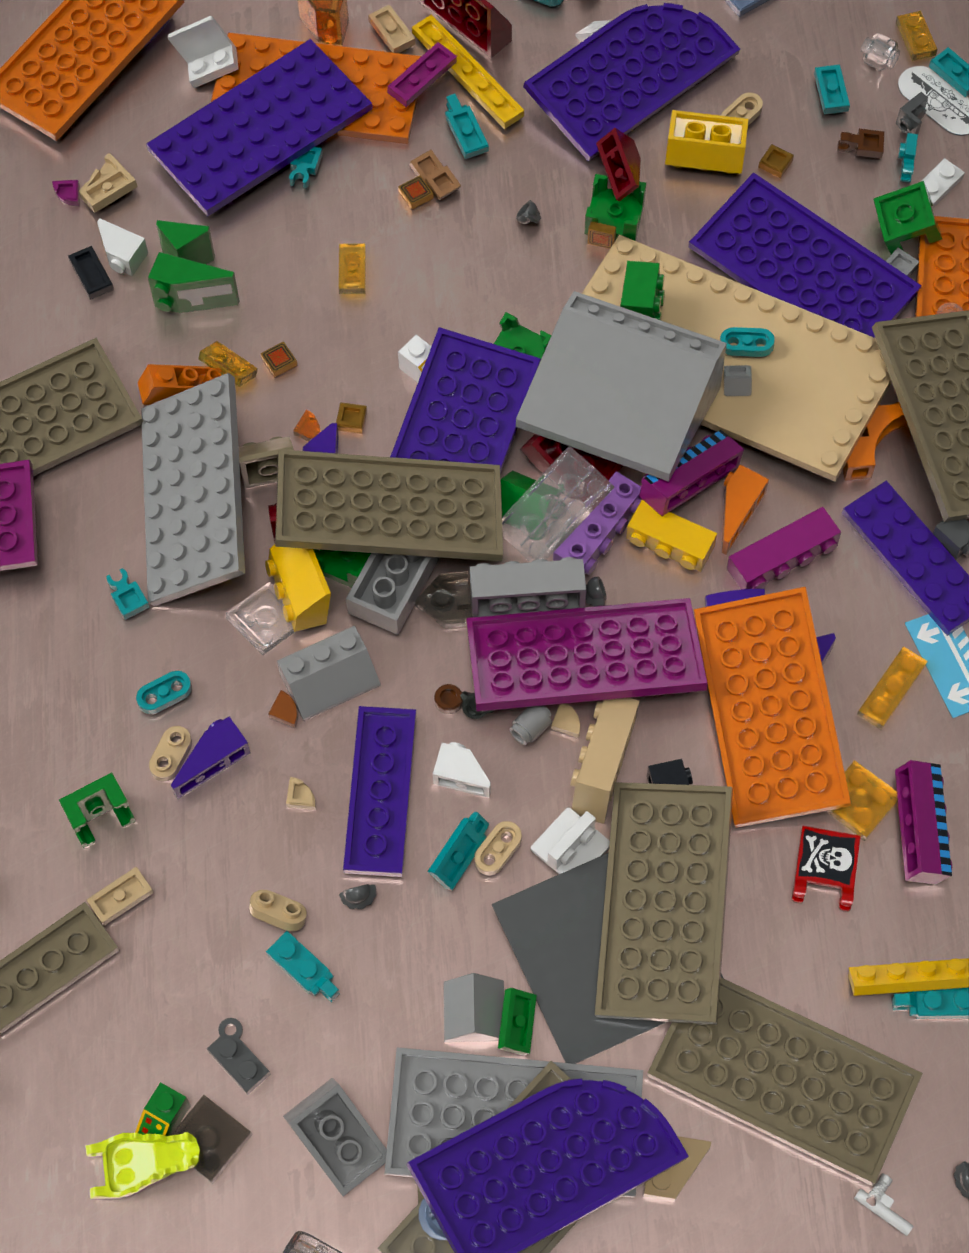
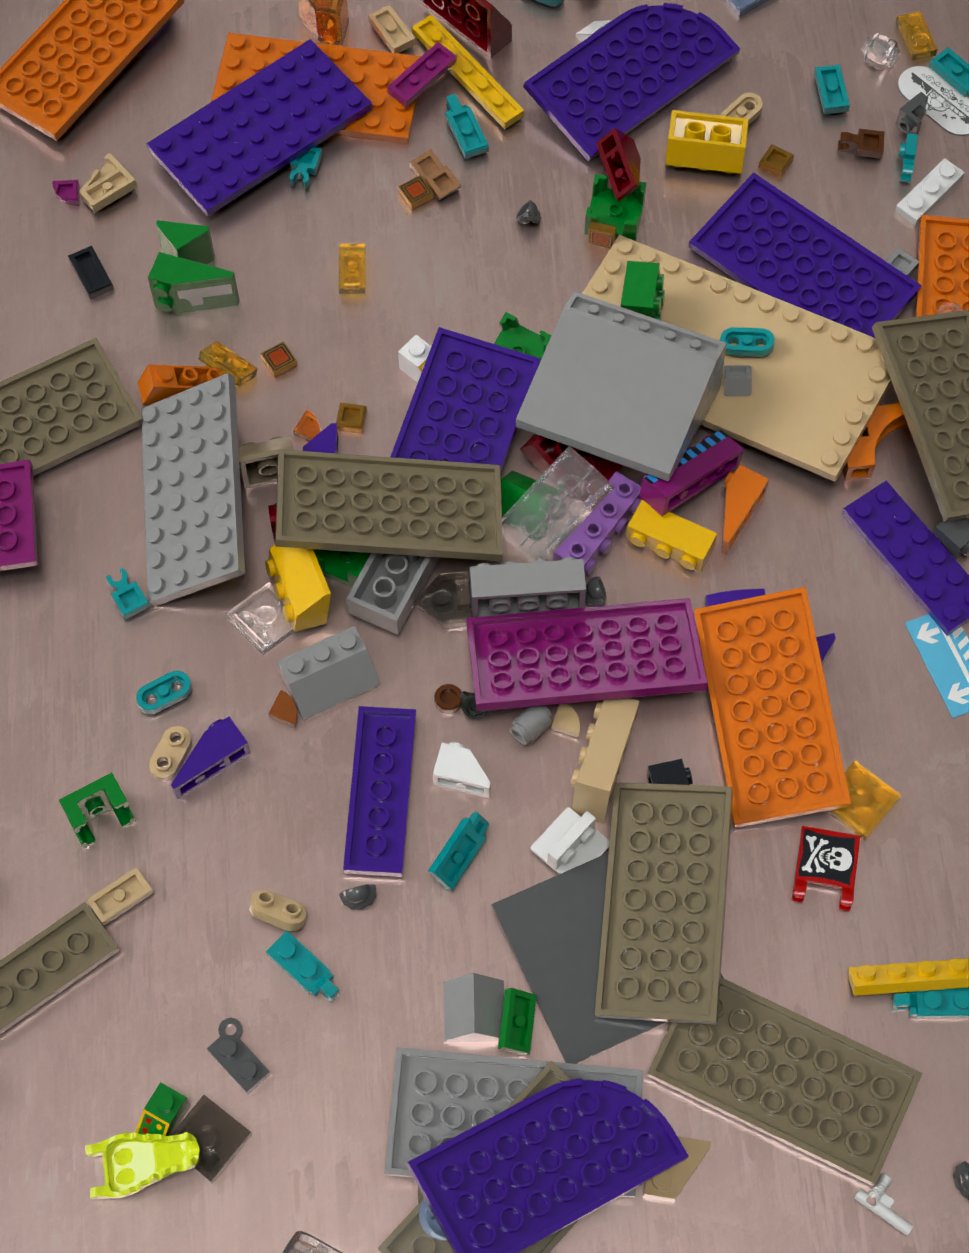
(123, 248): white slope -> none
(206, 50): white bracket -> none
(300, 795): tan tile -> none
(337, 1136): light grey slope -> none
(495, 848): tan plate -> none
(784, 550): magenta brick -> none
(892, 688): clear yellow plate -> none
(906, 215): green panel -> none
(923, 822): magenta brick -> none

